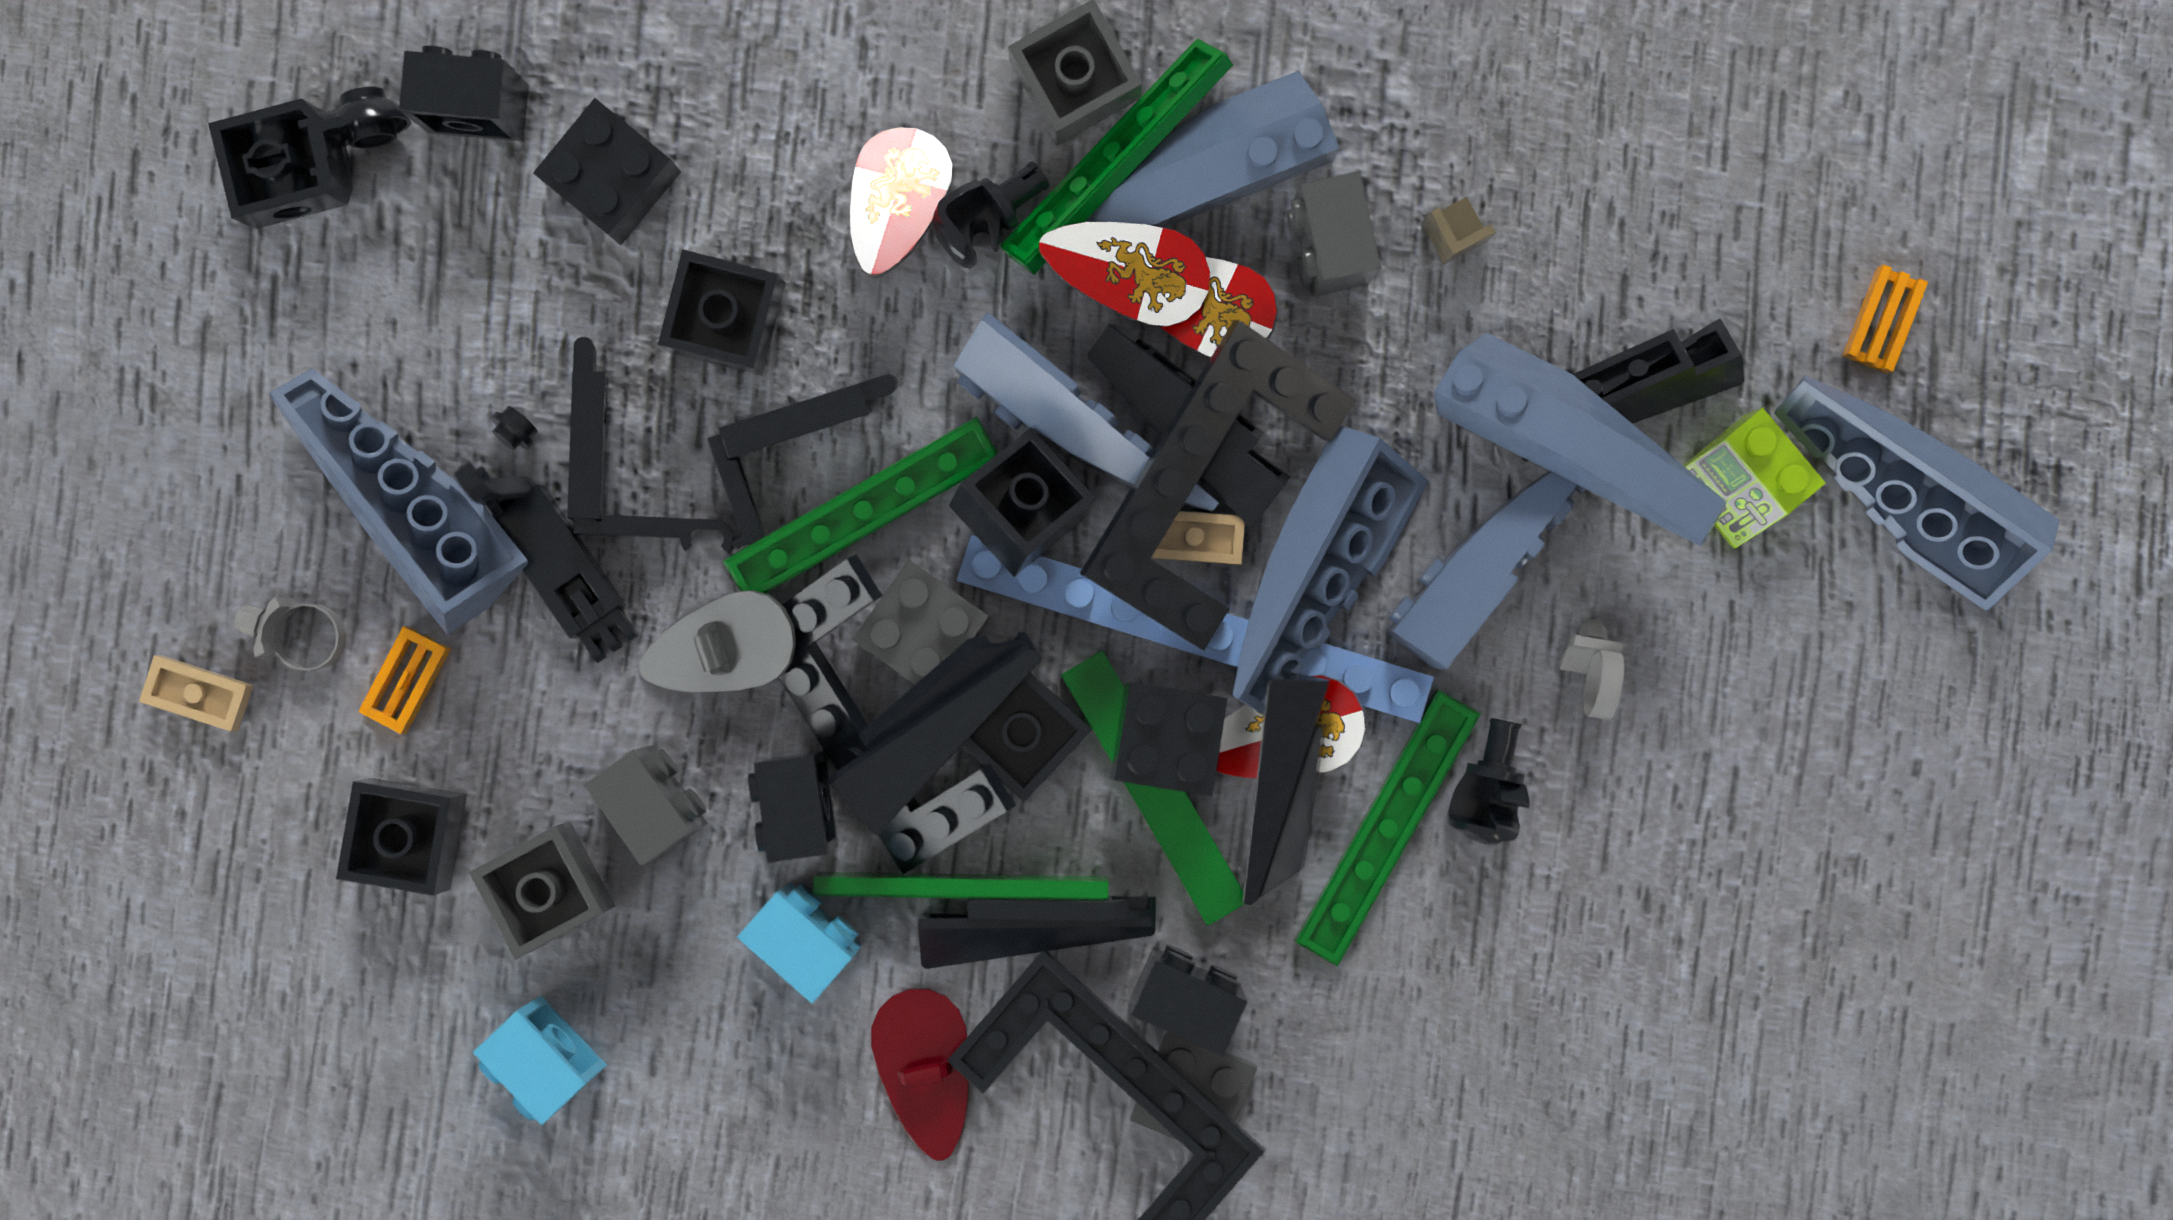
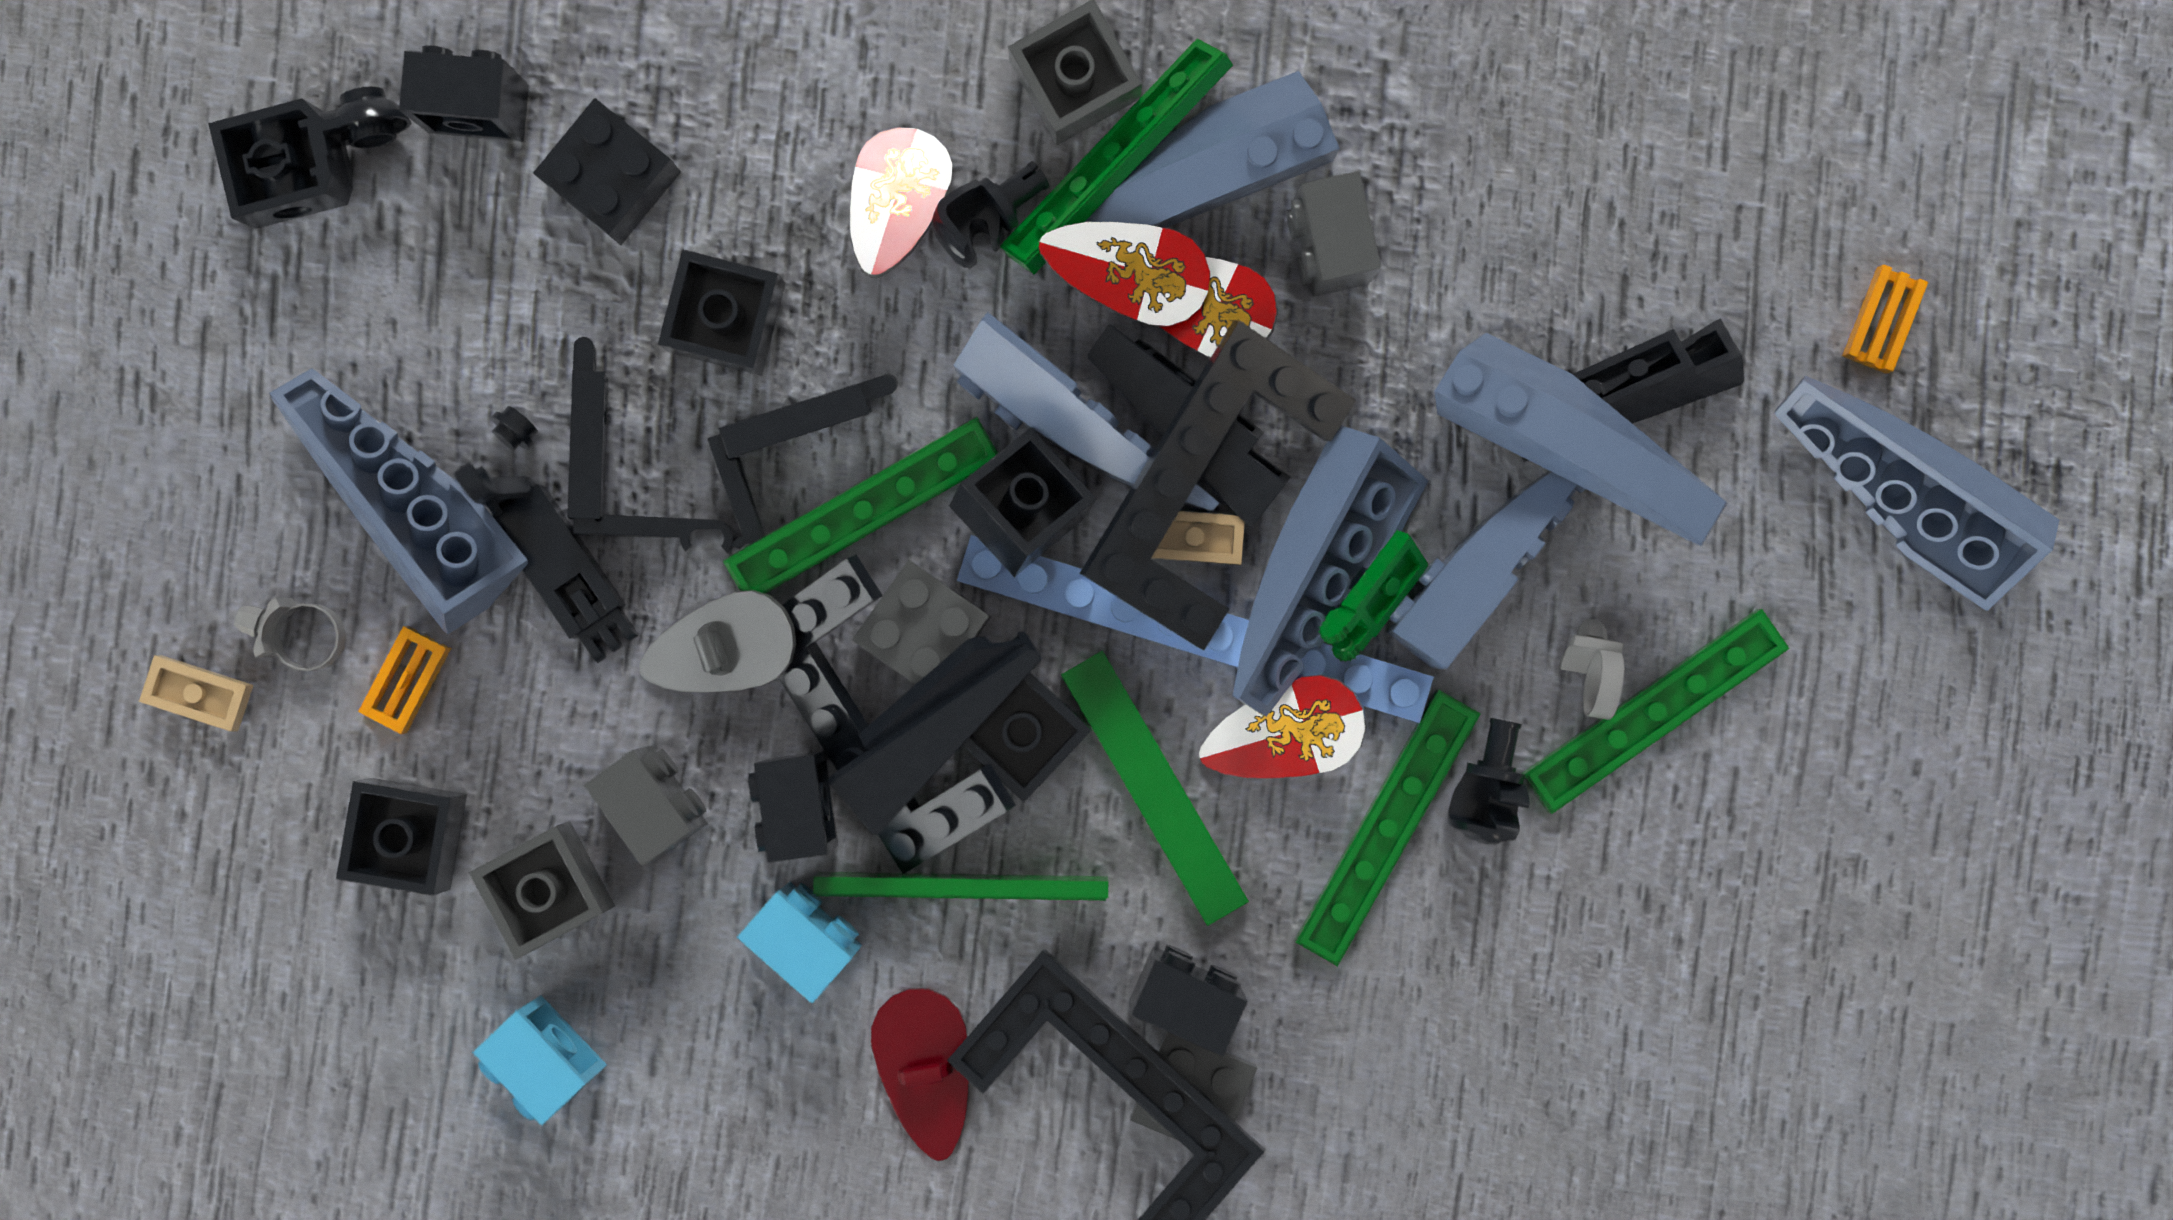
(1028, 926): black wedge -> none
(1168, 738): black brick -> none
(1285, 781): black wedge -> none
(1374, 597): none -> green hinge
(1456, 230): dark tan panel -> none
(1655, 711): none -> green tile
(1756, 474): lime slope -> none

